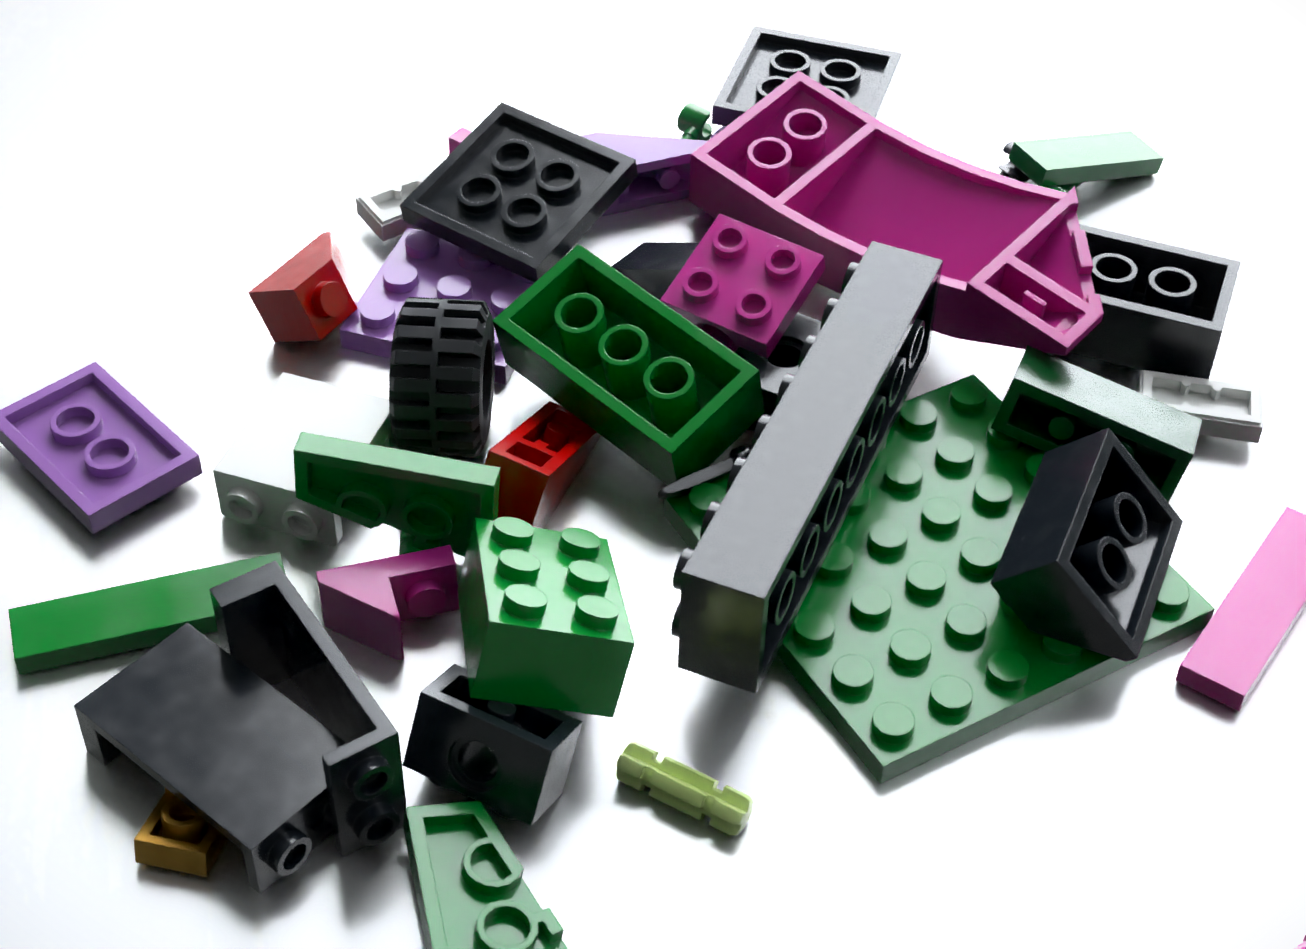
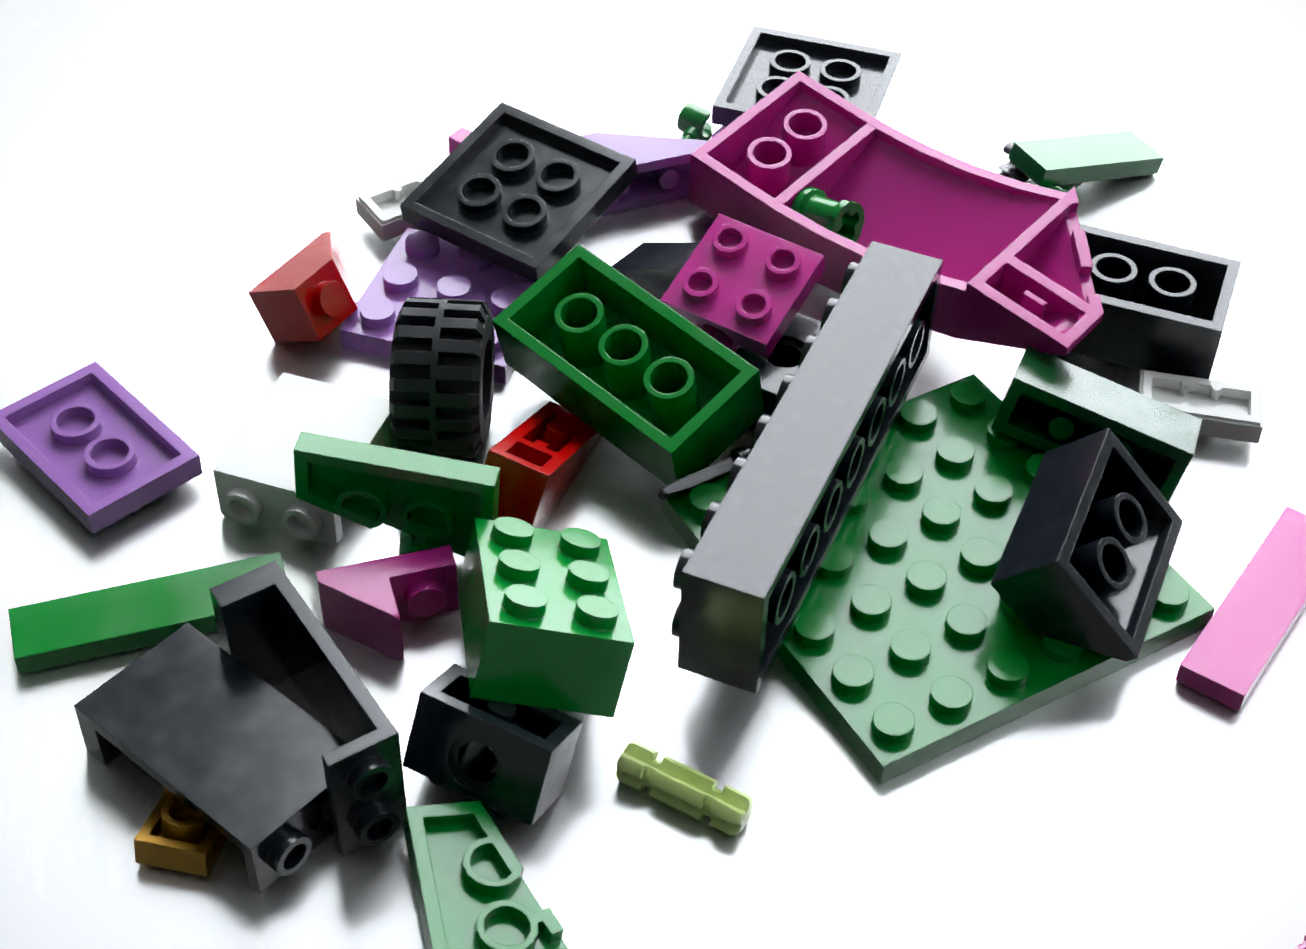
(839, 217): none -> green bush

